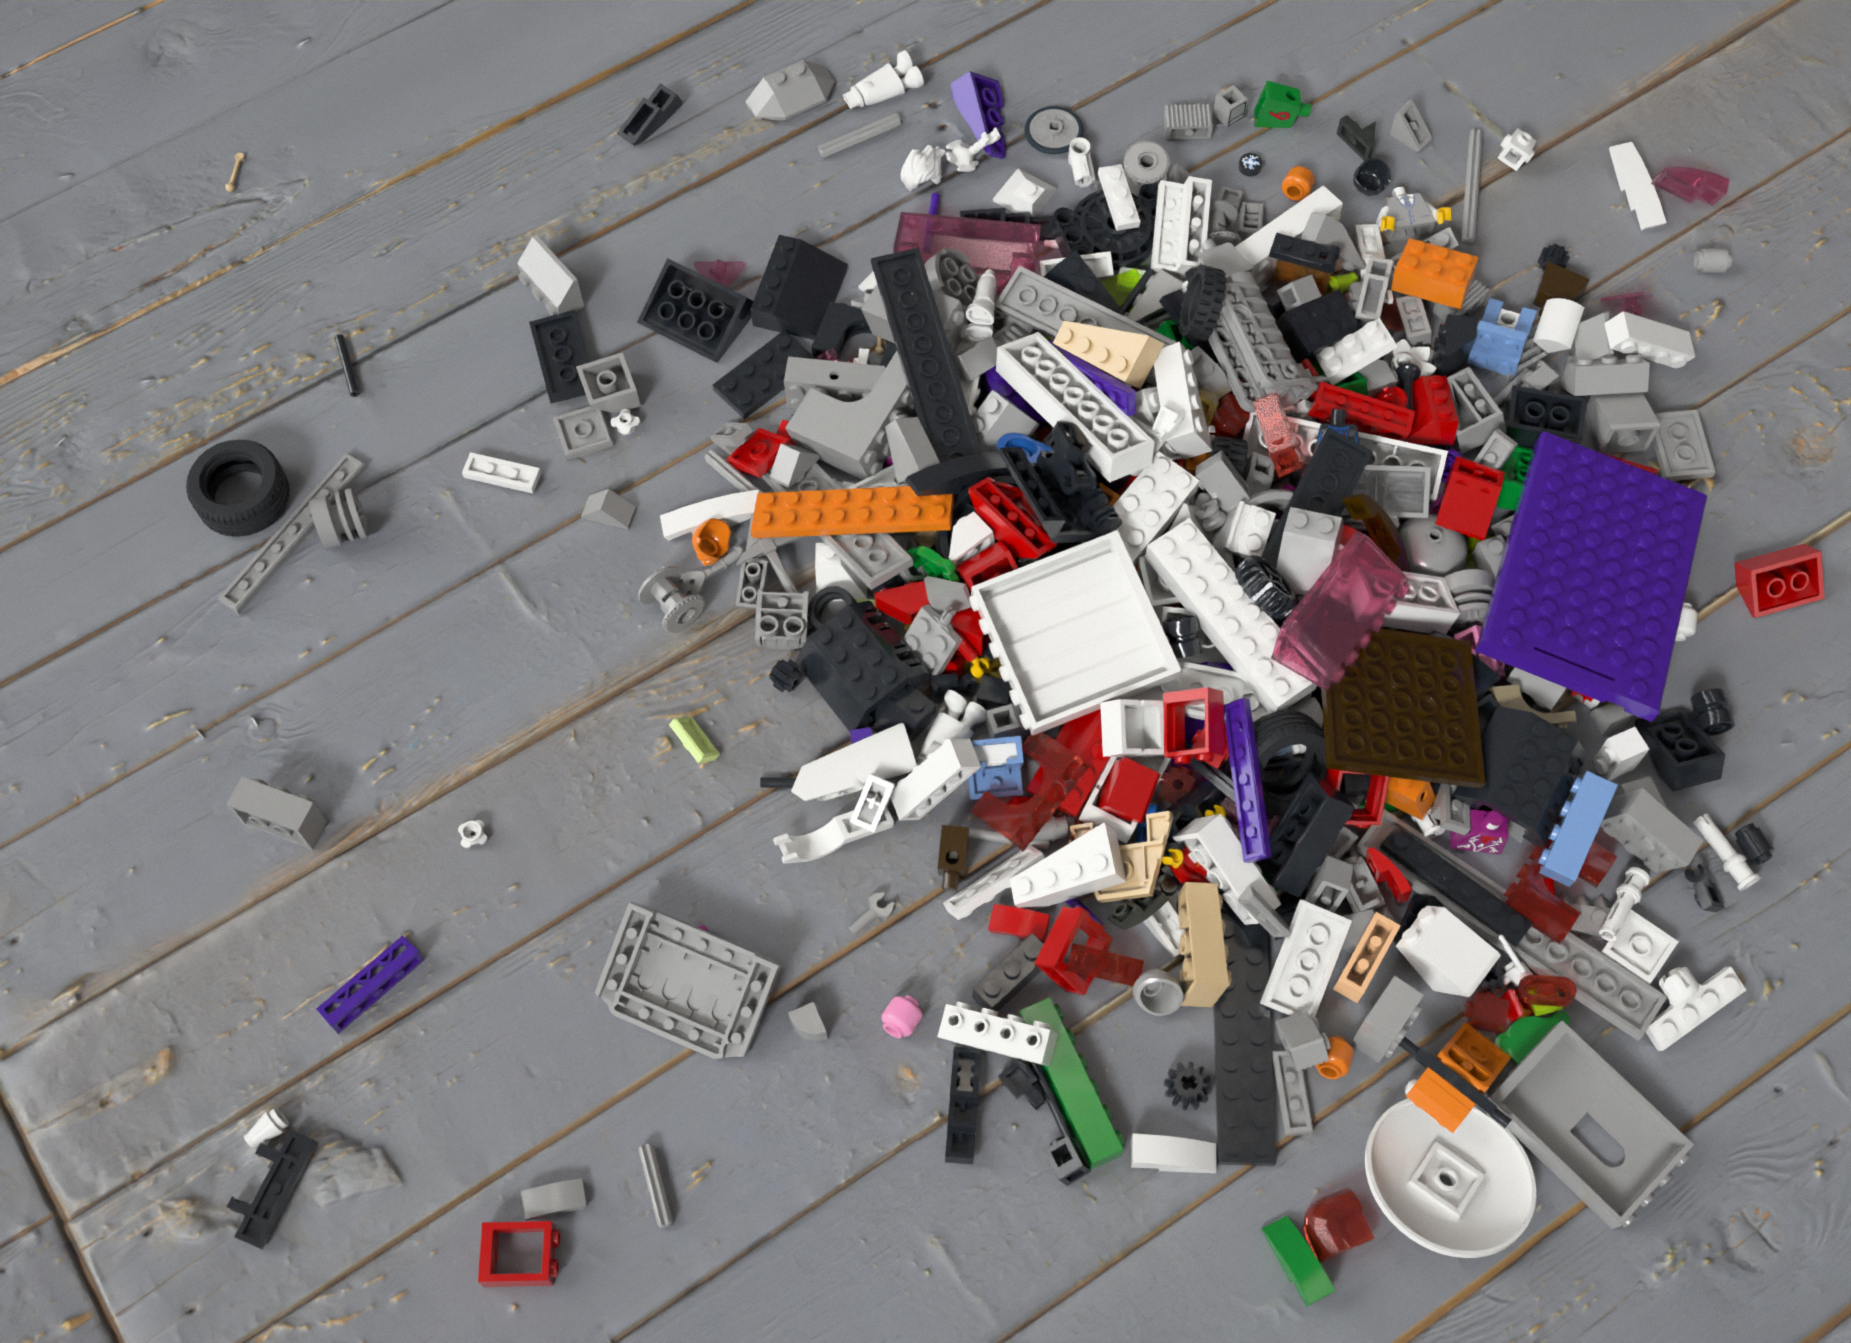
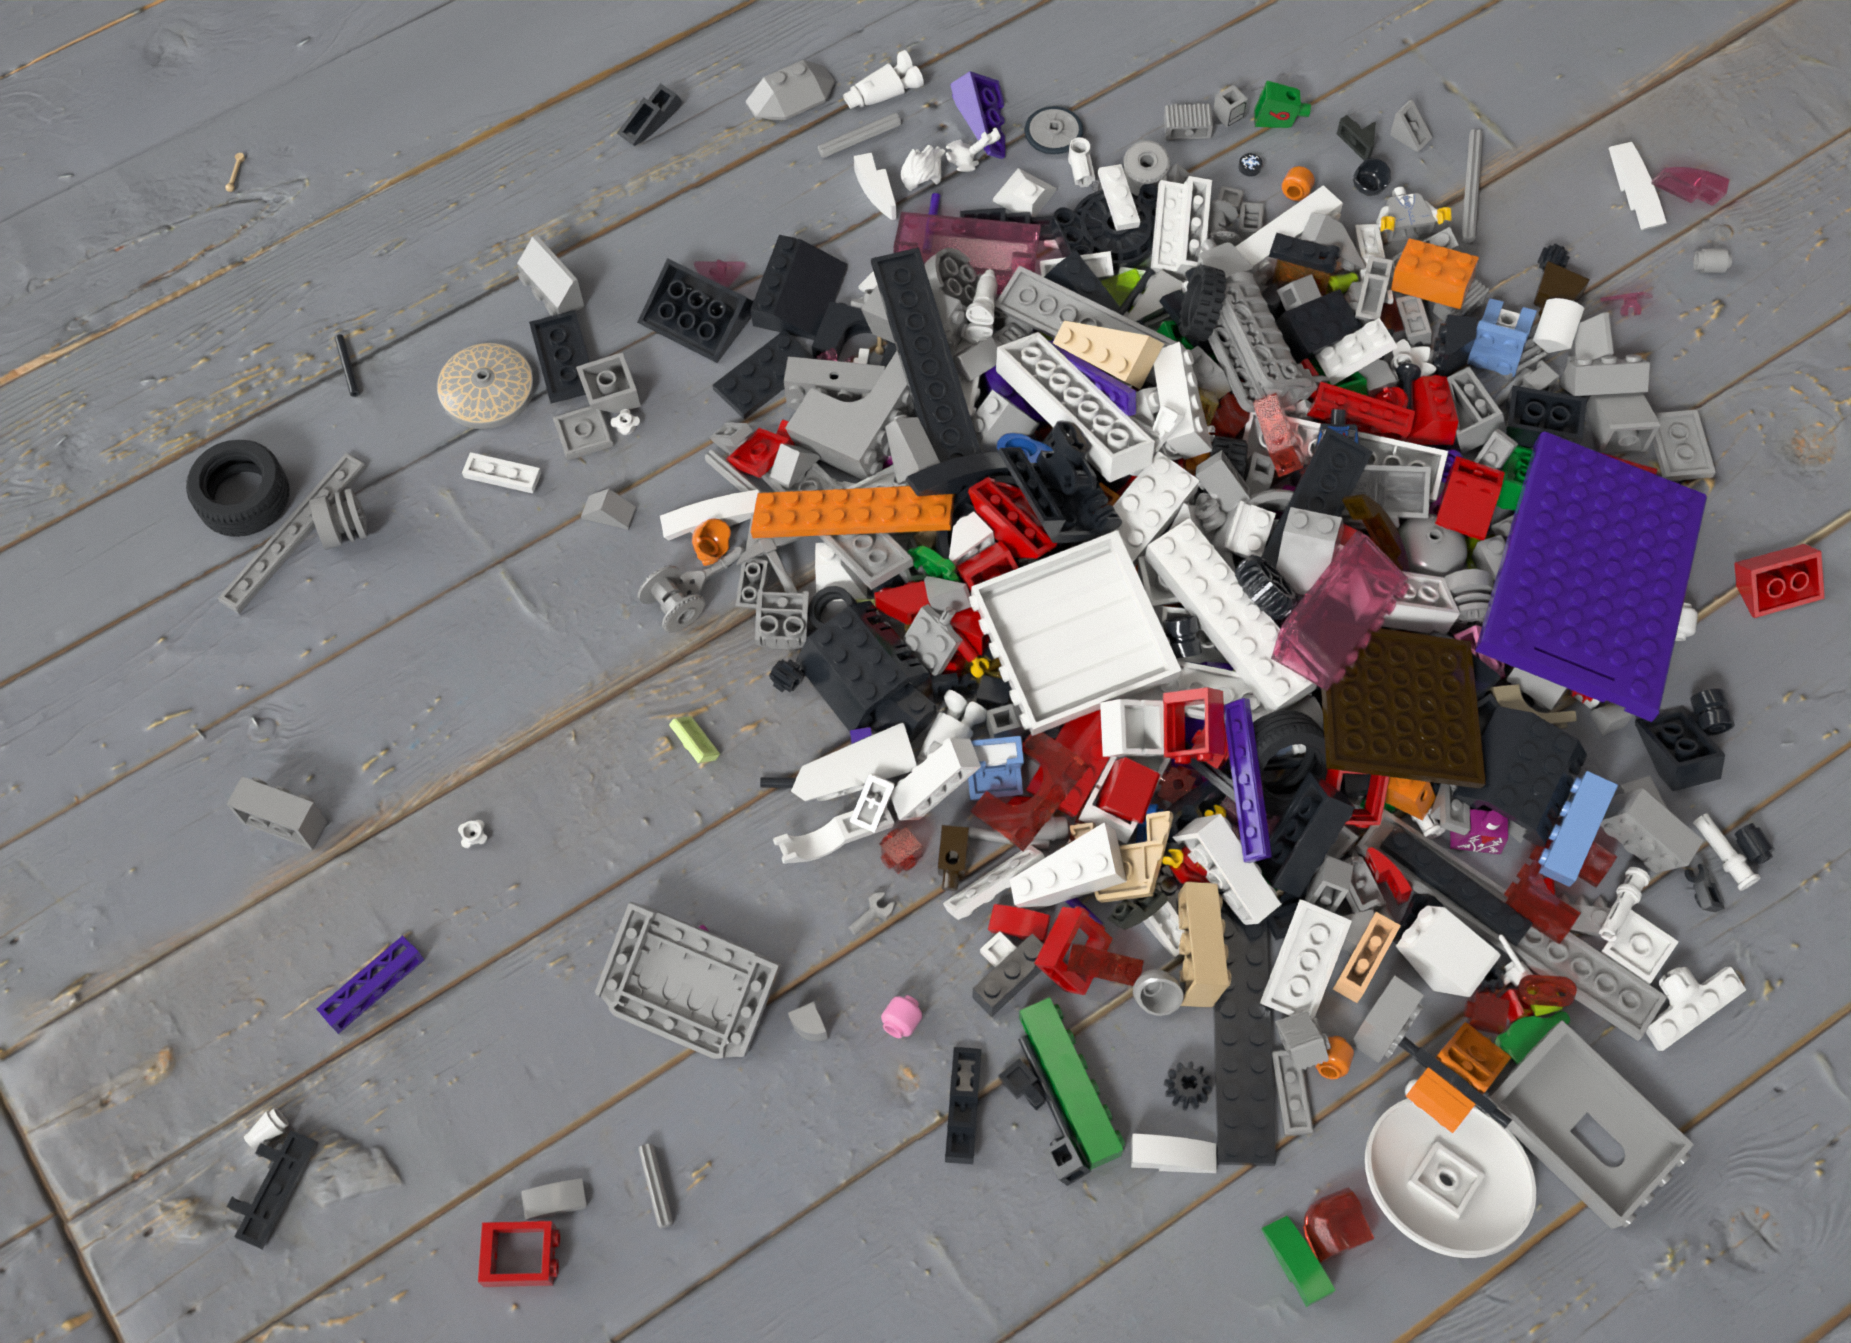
(485, 385): none -> light grey dish
(875, 184): none -> white slope
(900, 850): none -> clear red brick
(997, 949): none -> white plate
(998, 1034): white brick -> none
(1264, 913): light grey slope -> none
(1517, 149): white brick -> none
(1620, 754): white brick -> none
(1649, 339): white brick -> none

